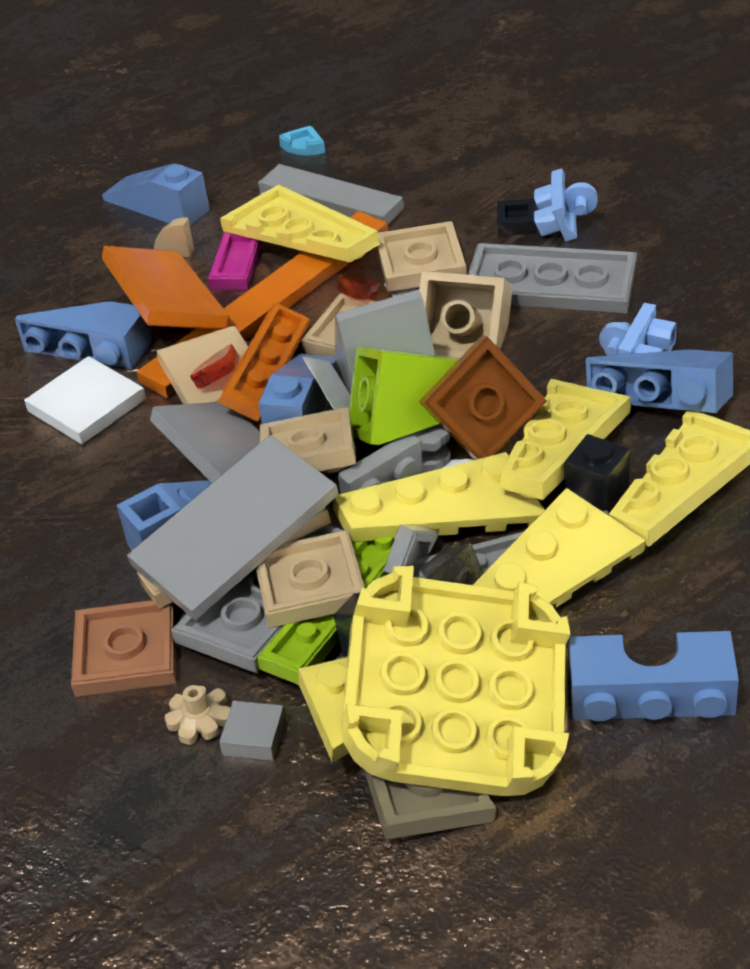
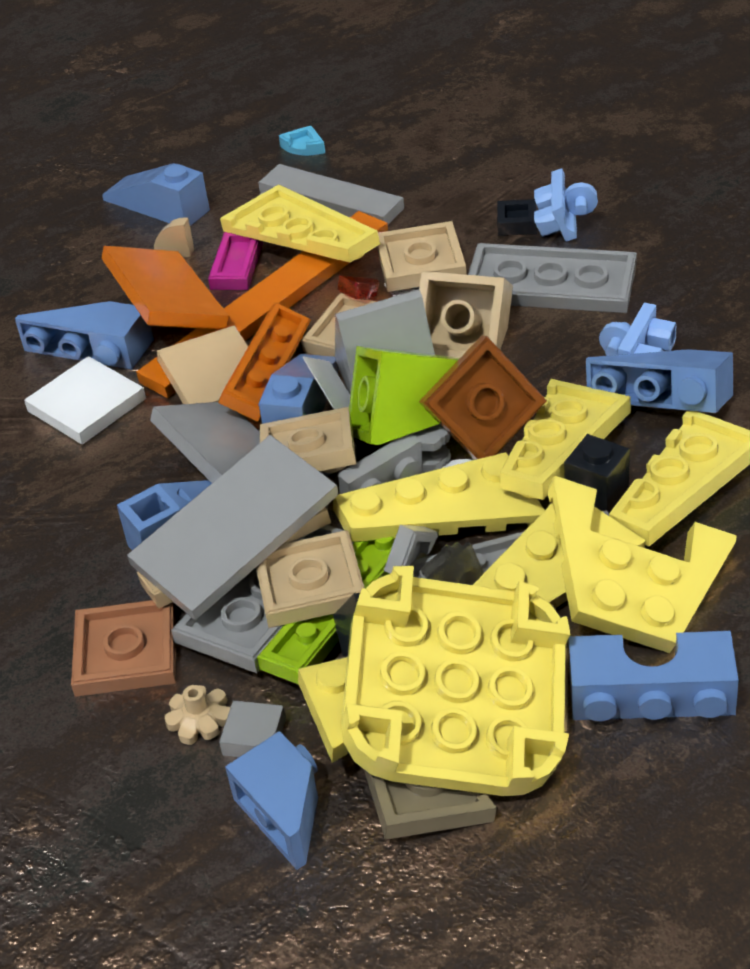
(215, 367): clear red tile -> none
(278, 793): none -> medium blue slope
(628, 586): none -> light yellow wing

